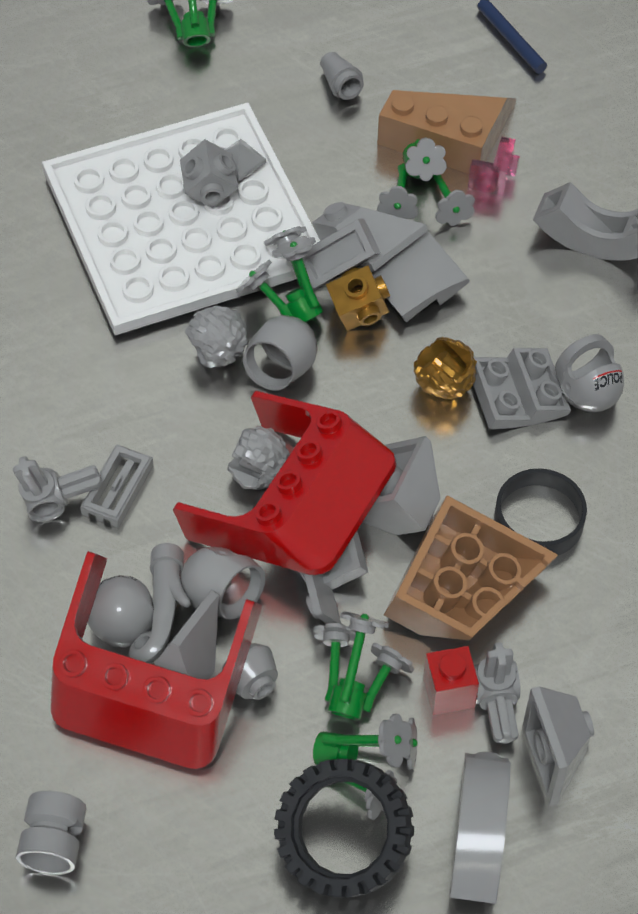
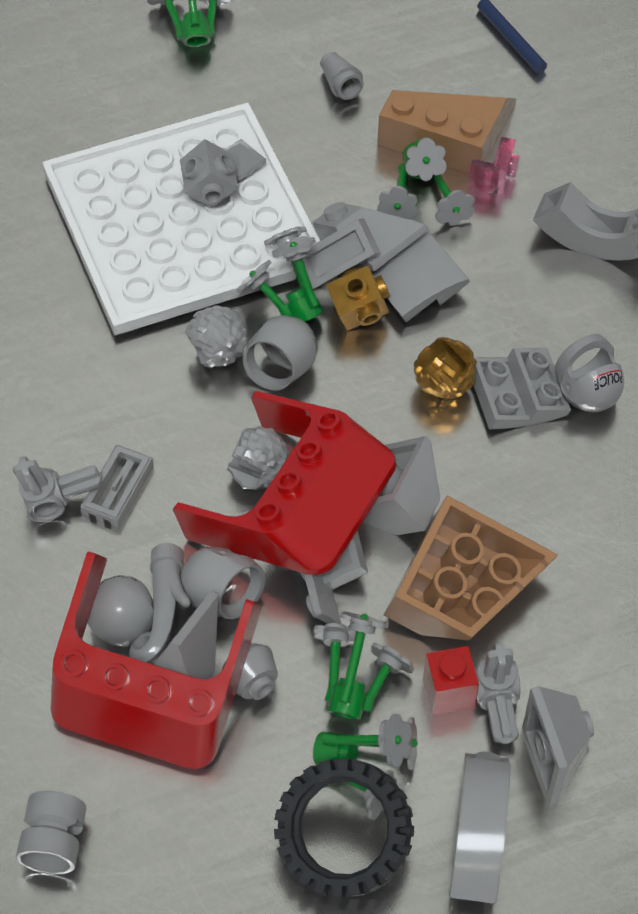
(554, 480): black tyre -> none

